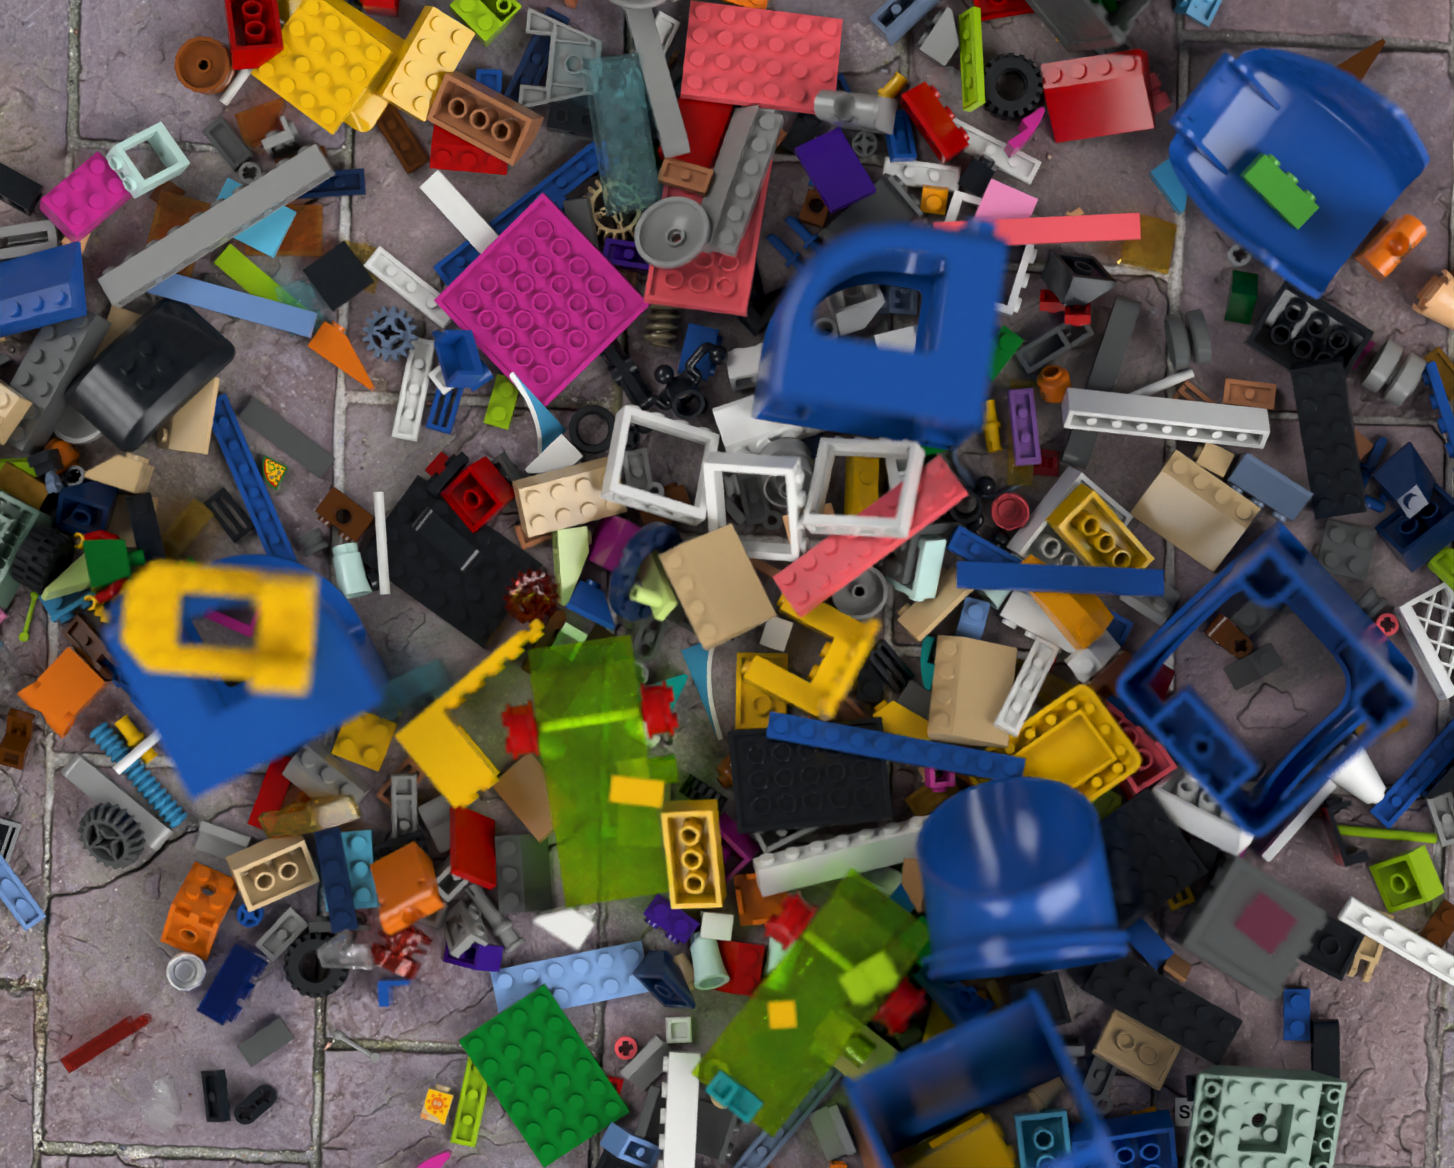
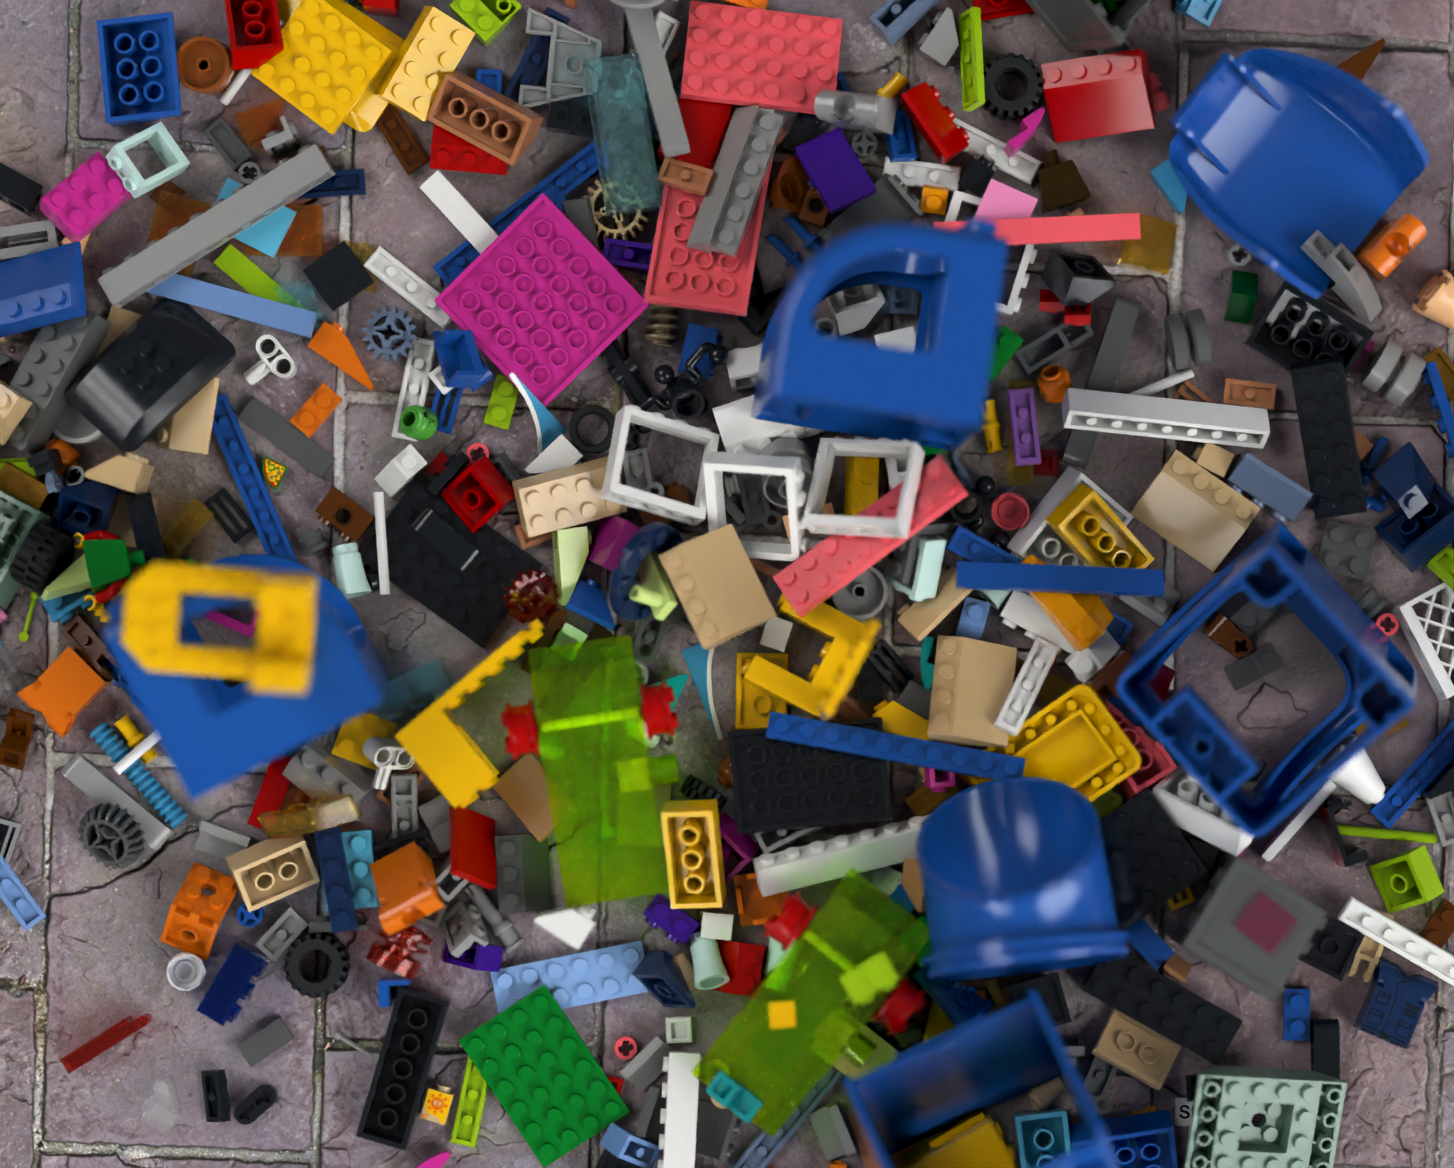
(139, 69): none -> blue slope
(270, 362): none -> white beam
(316, 410): none -> orange plate
(341, 953): clear slope -> none
(388, 756): none -> white beam
(401, 470): none -> white slope
(403, 1067): none -> black brick
(418, 422): none -> bright green head
(476, 446): none -> coral bush
(636, 791): yellow tile -> none
(665, 223): light grey dish -> none
(789, 186): none -> dark orange piece
(1060, 183): none -> dark brown torso
(1279, 190): bright green brick -> none
(1350, 278): none -> light grey slope
(1394, 1003): none -> dark blue piece

